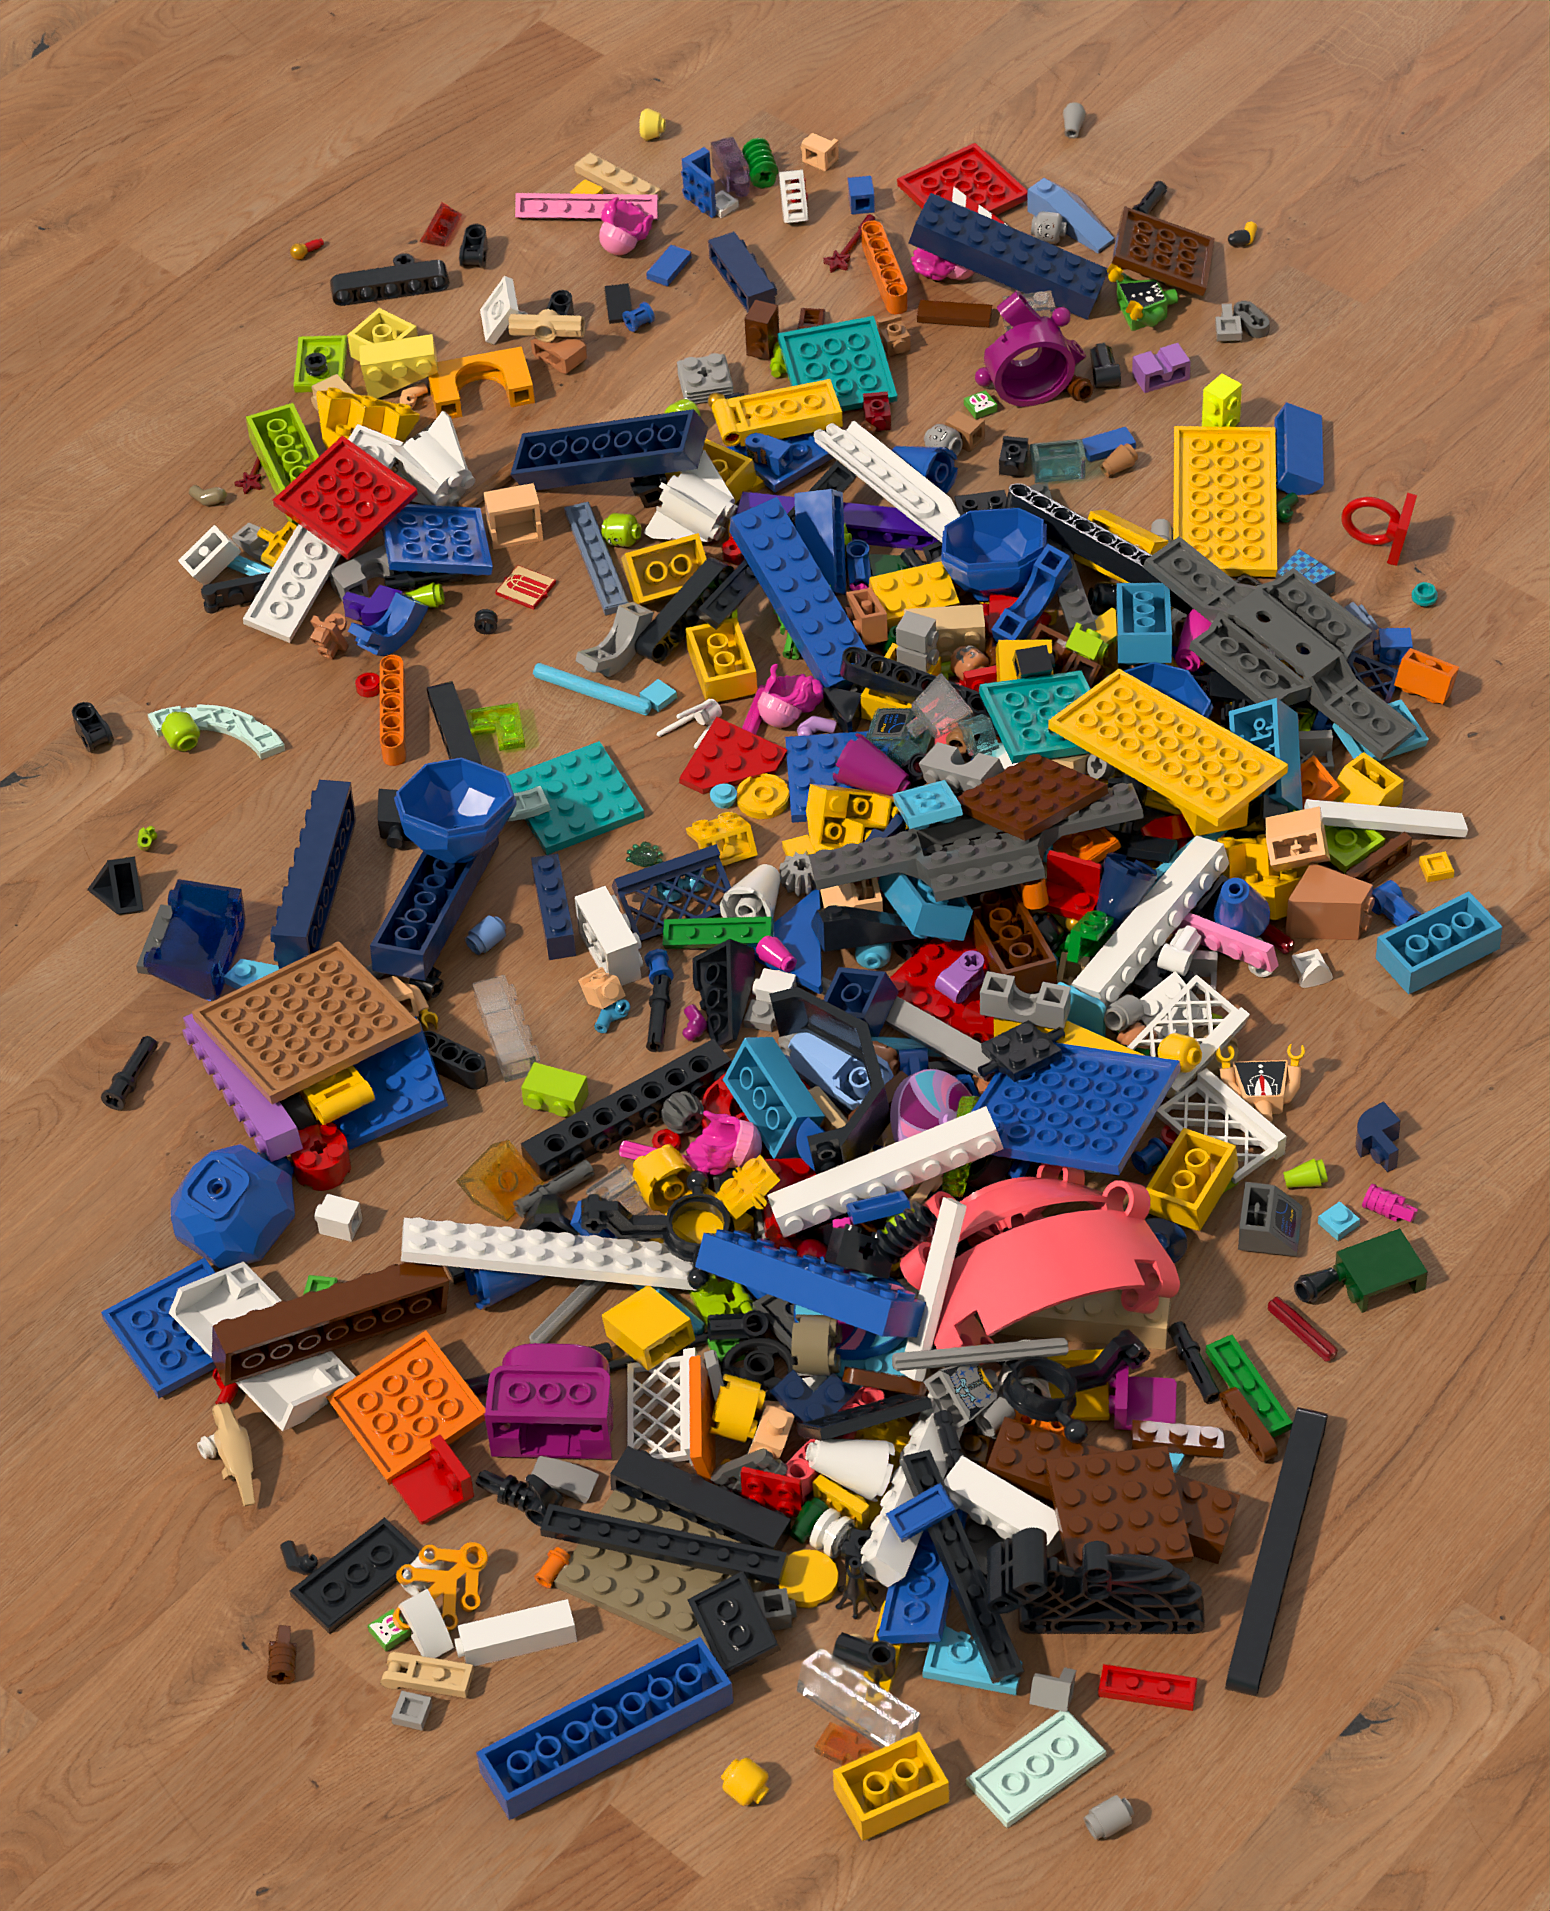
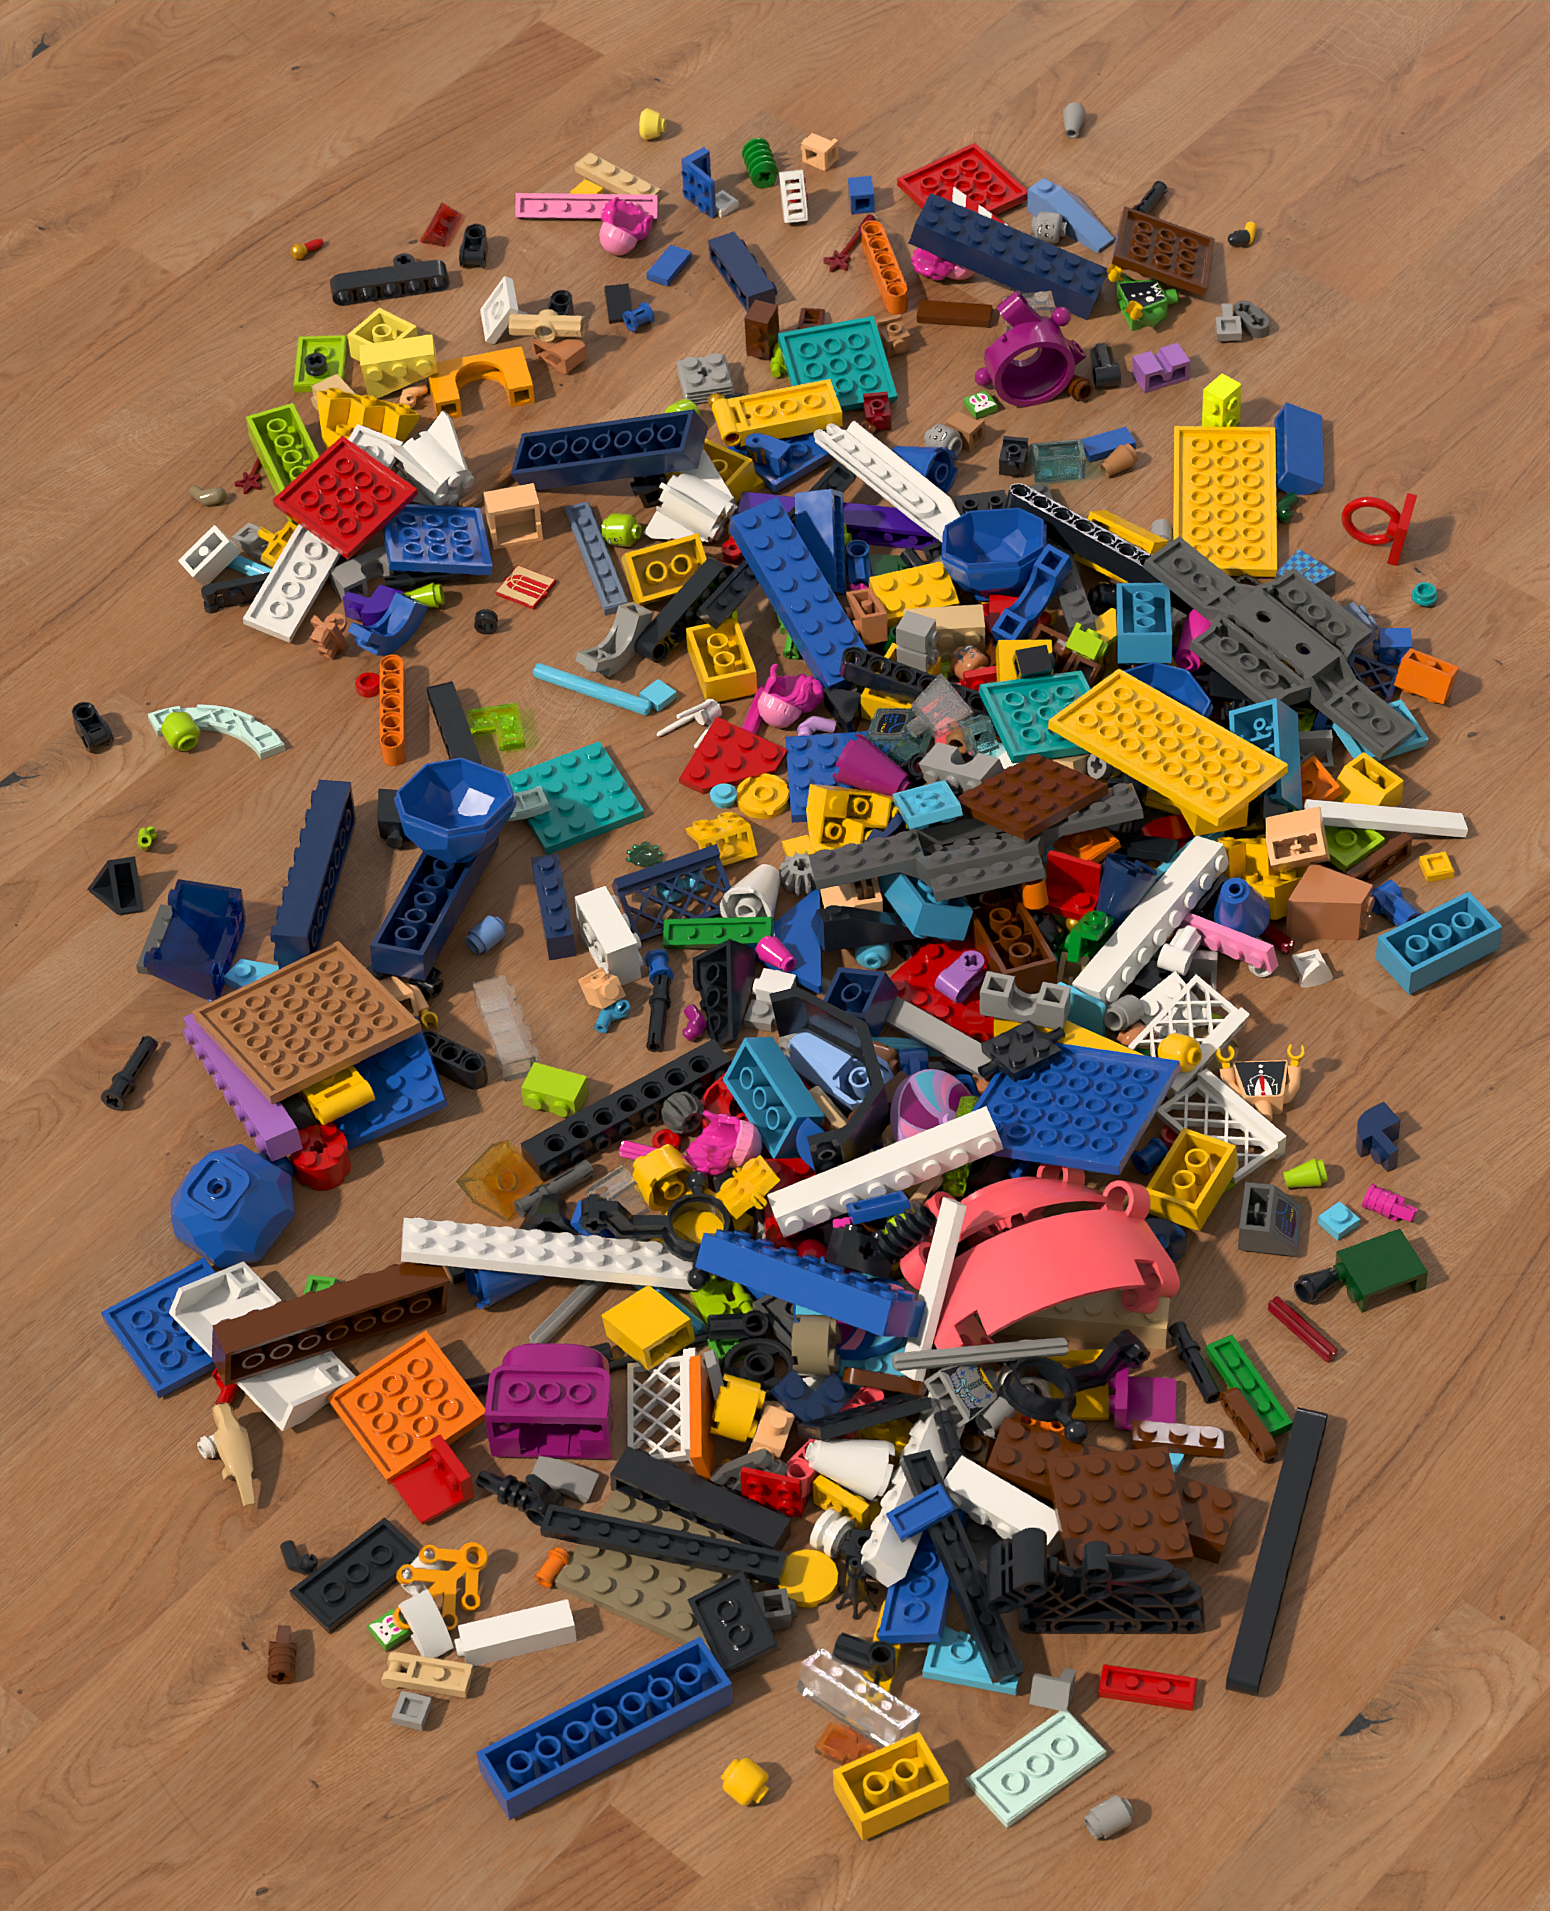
(338, 1217): white brick -> none
(731, 166): brick -> none
(807, 1518): dark green cone -> none

